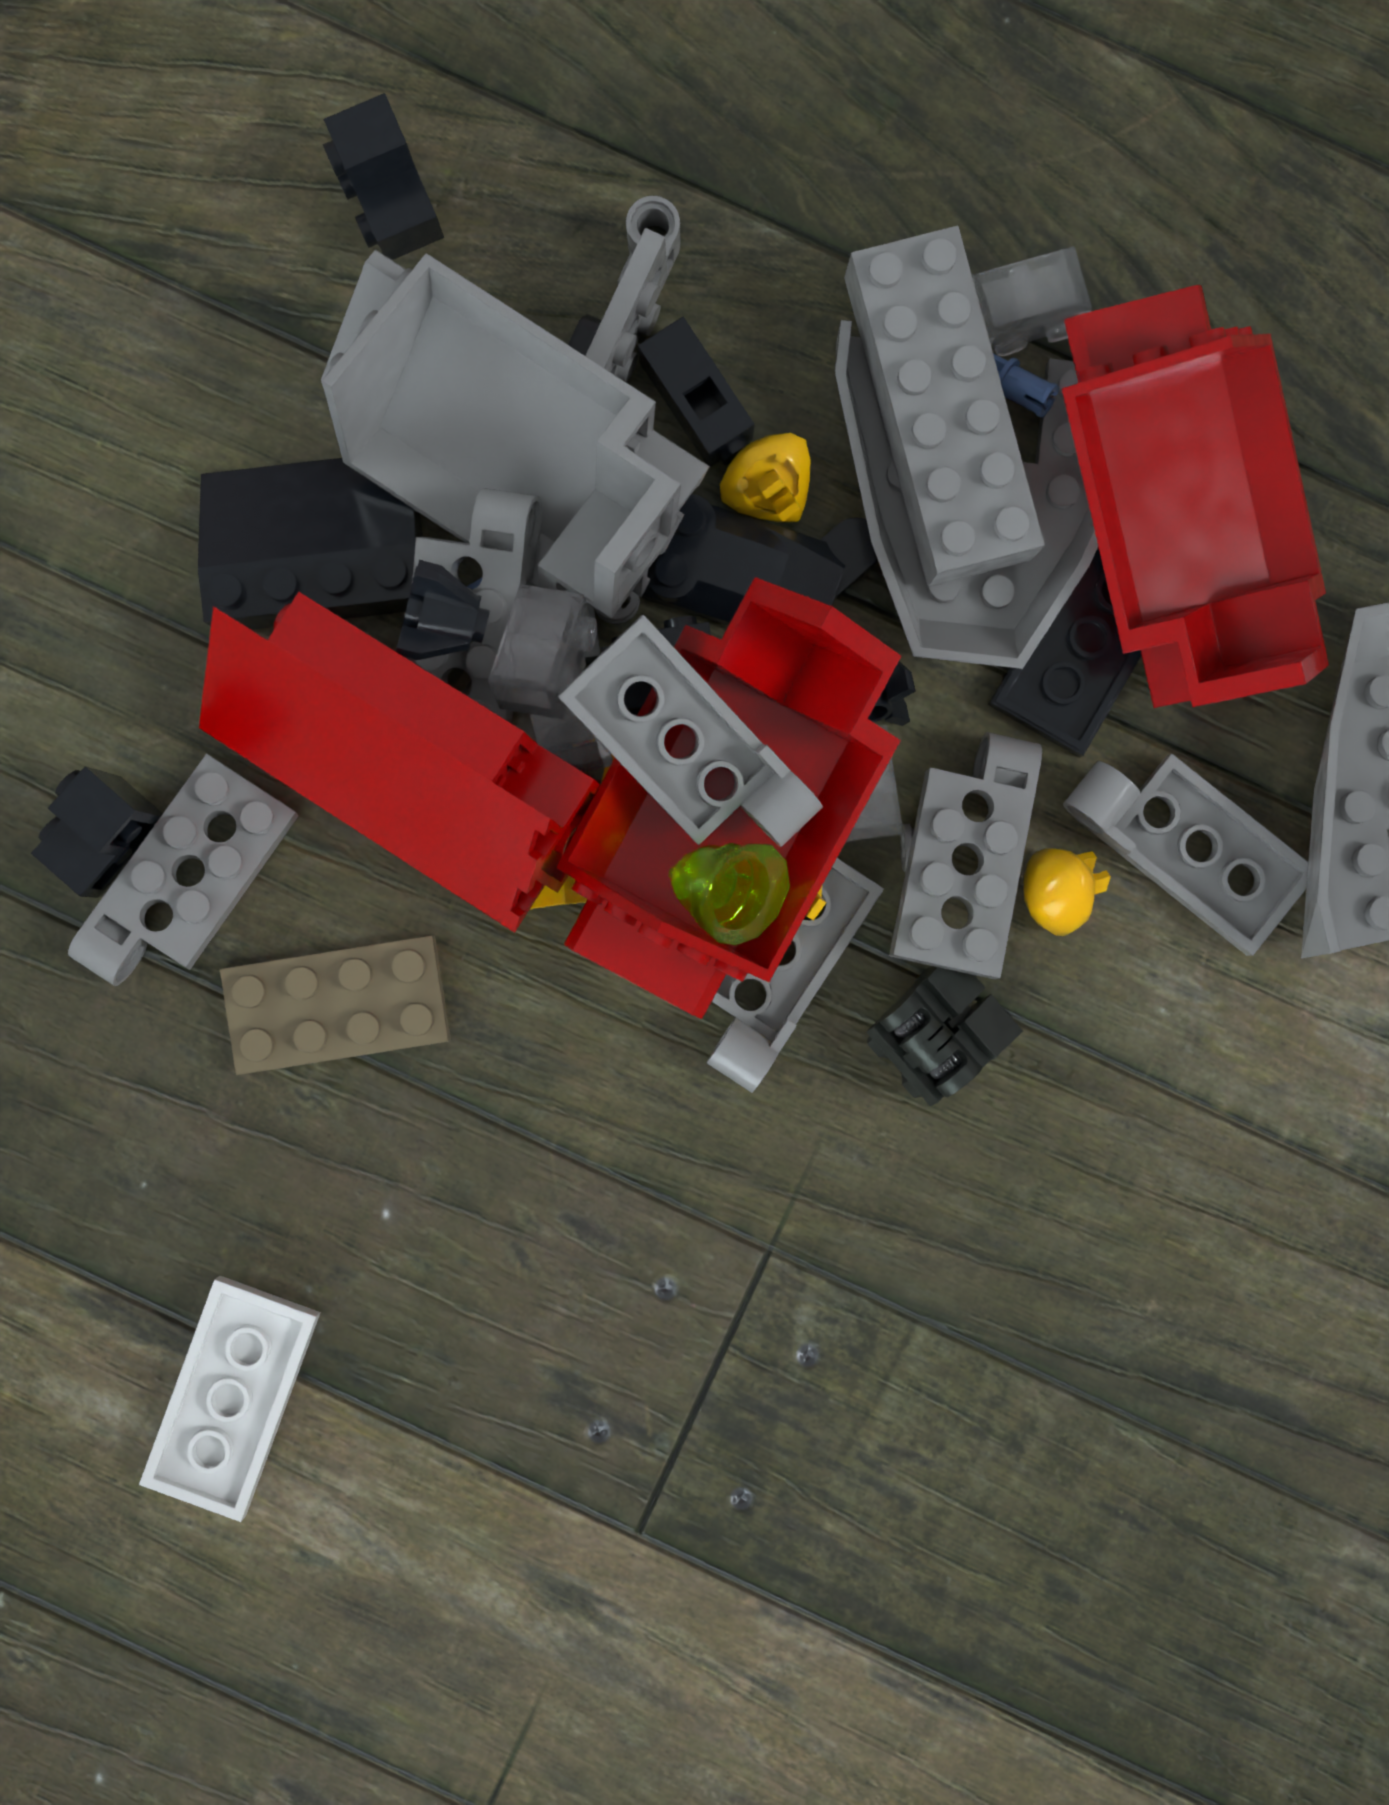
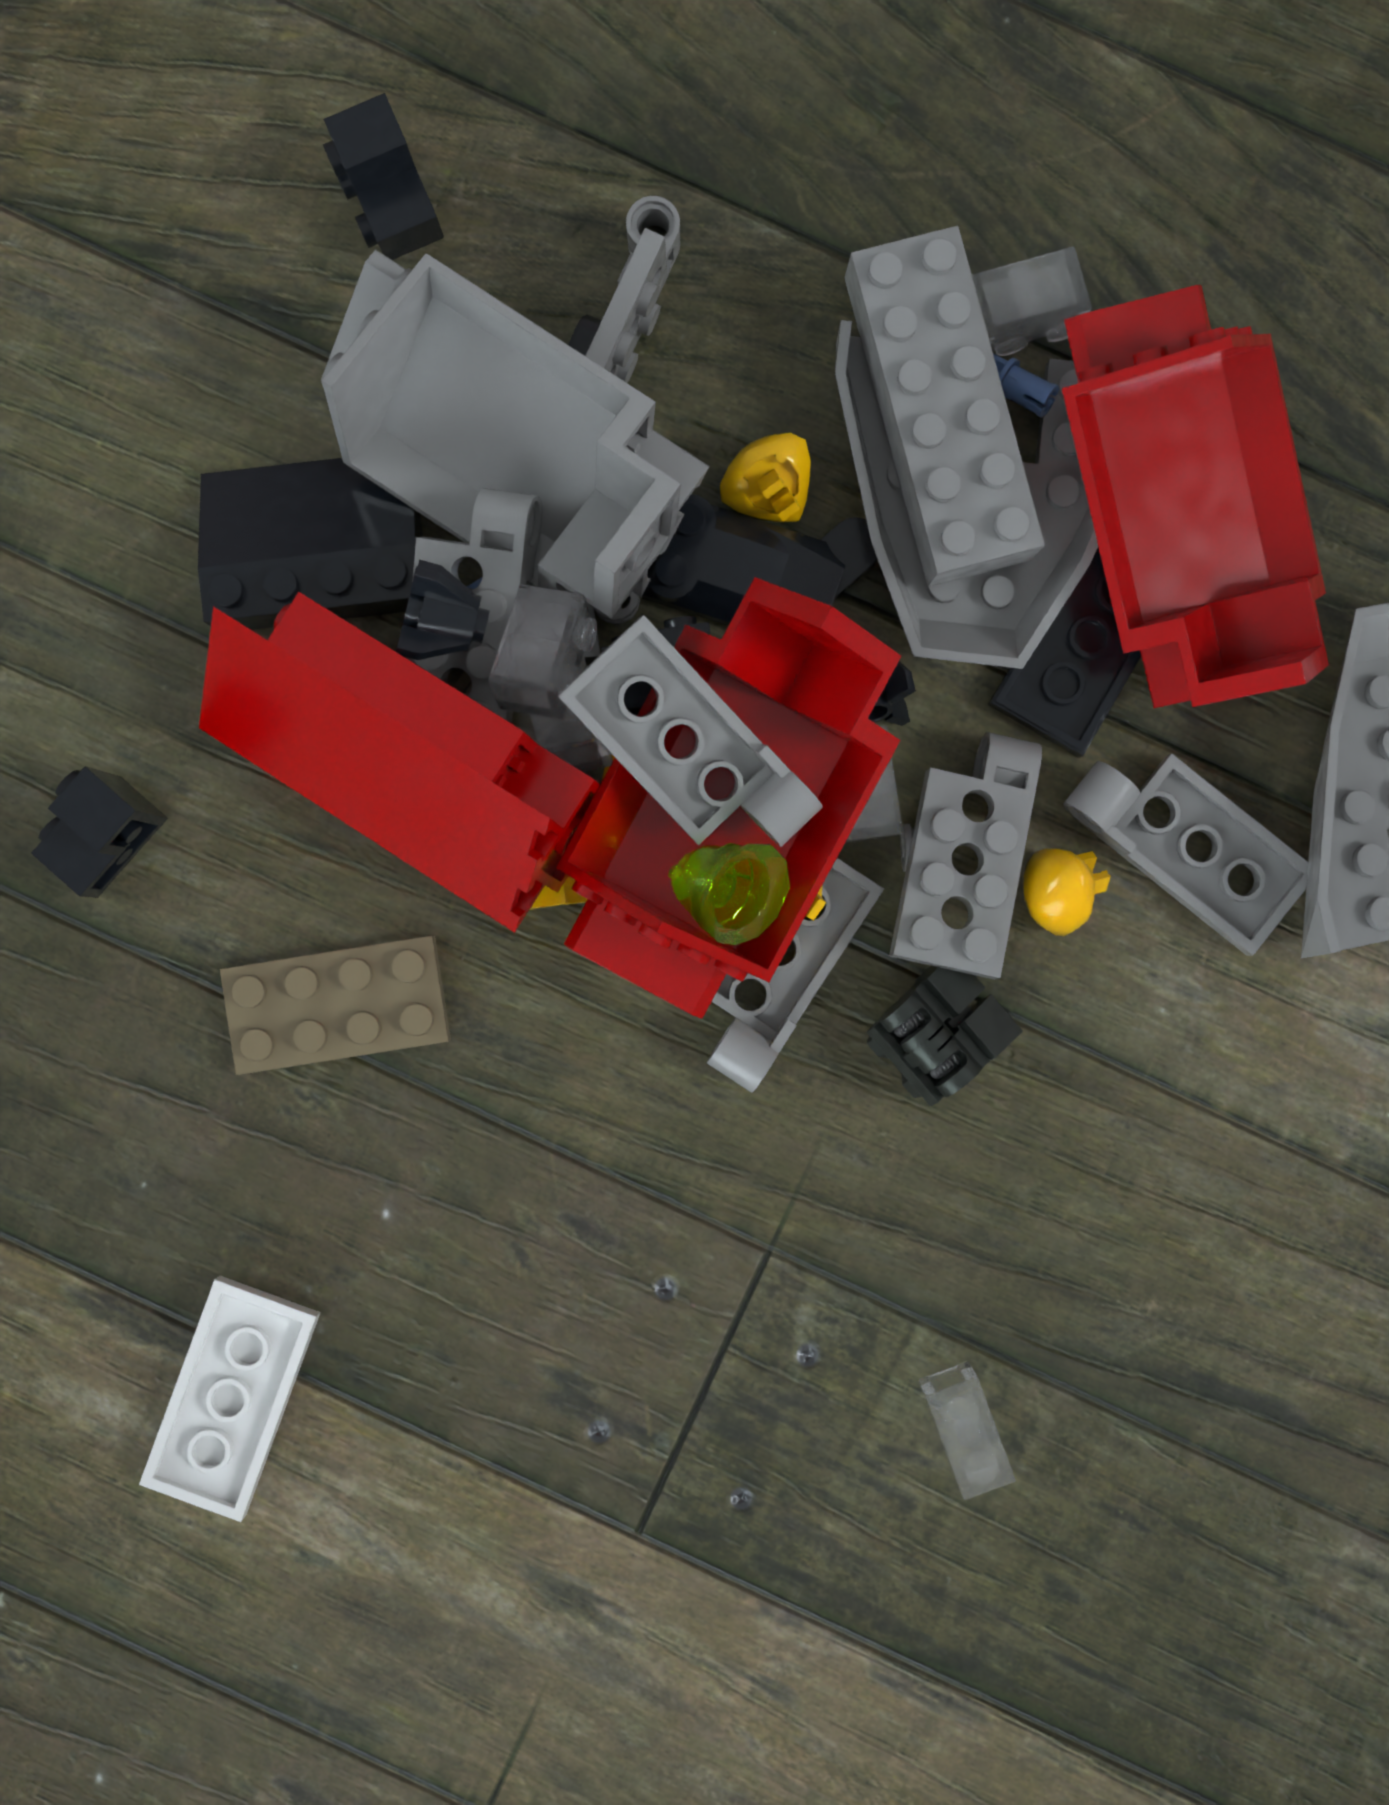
(116, 932): light grey hinge -> none
(696, 392): black brick -> none
(966, 1430): none -> clear brick

